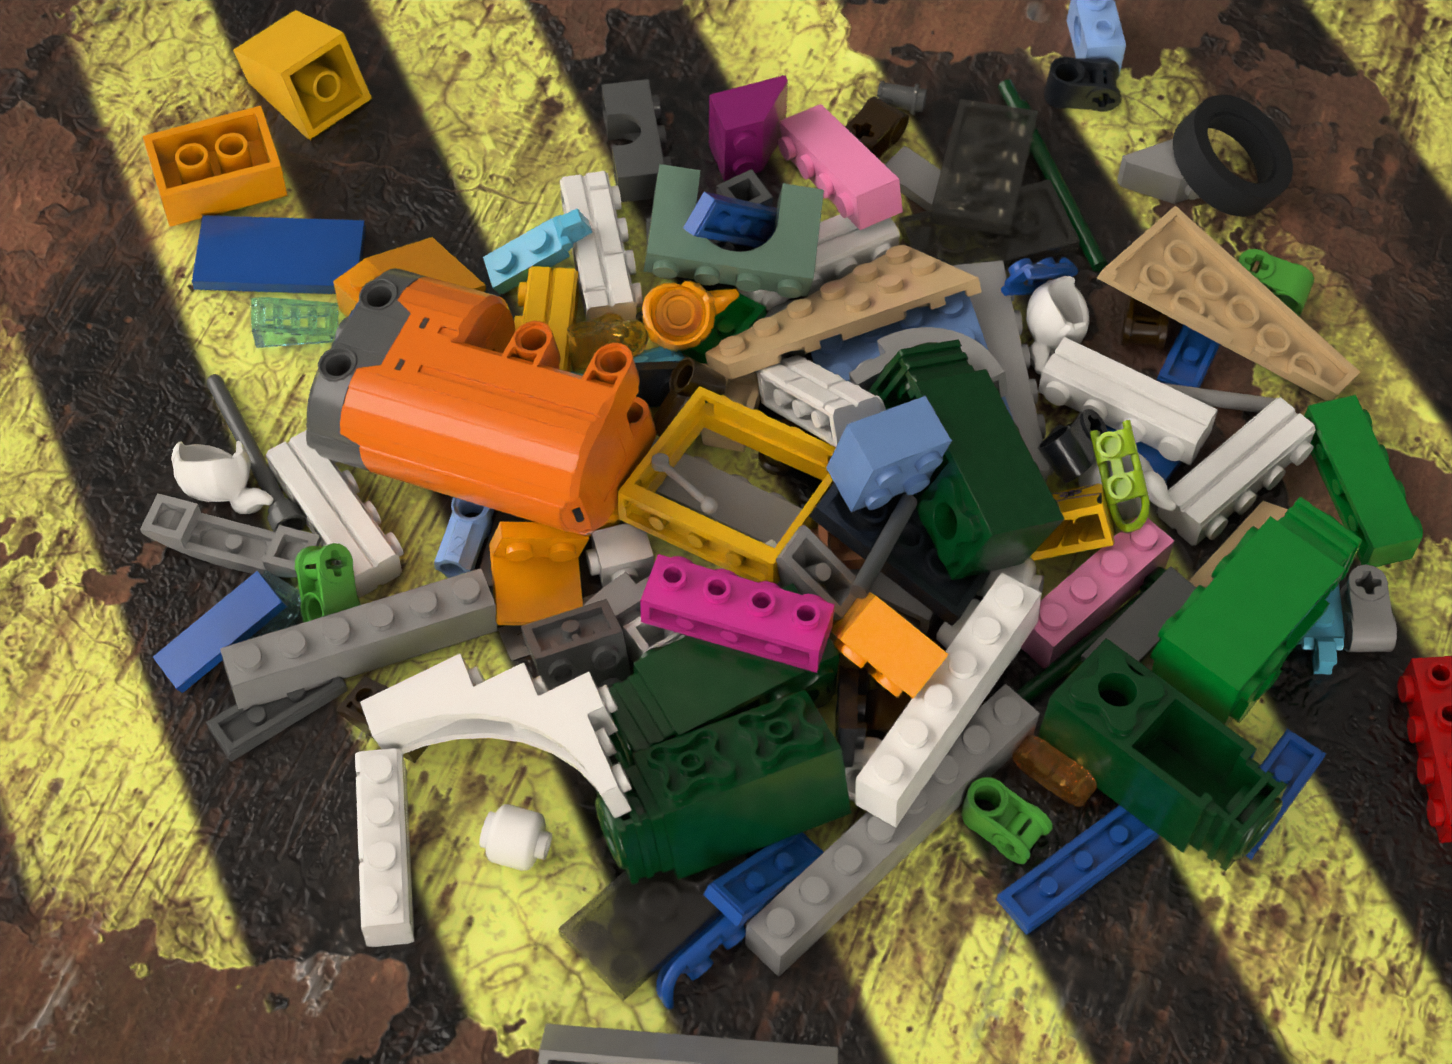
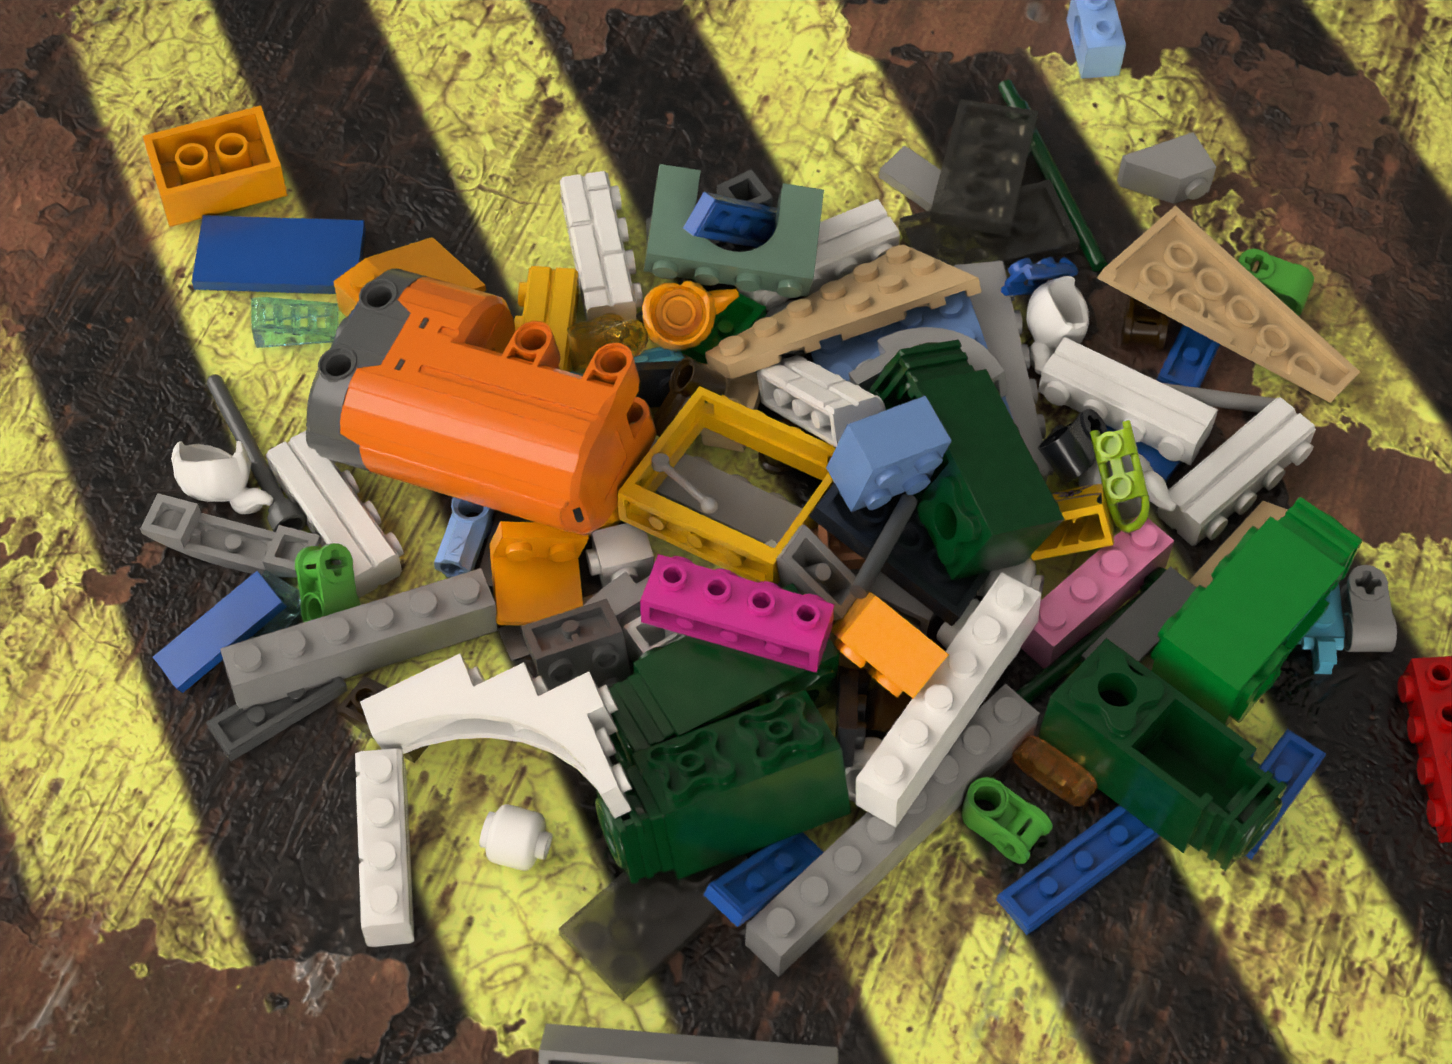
(304, 72): yellow slope -> none
(540, 246): medium azure hinge -> none
(632, 115): dark grey arch -> none
(695, 958): blue piece -> none
(746, 125): magenta slope -> none
(841, 166): bright pink brick -> none
(878, 126): dark brown piece -> none
(903, 96): dark grey pin -> none
(1080, 83): black piece -> none
(1210, 177): black tyre -> none
(1362, 482): green brick -> none

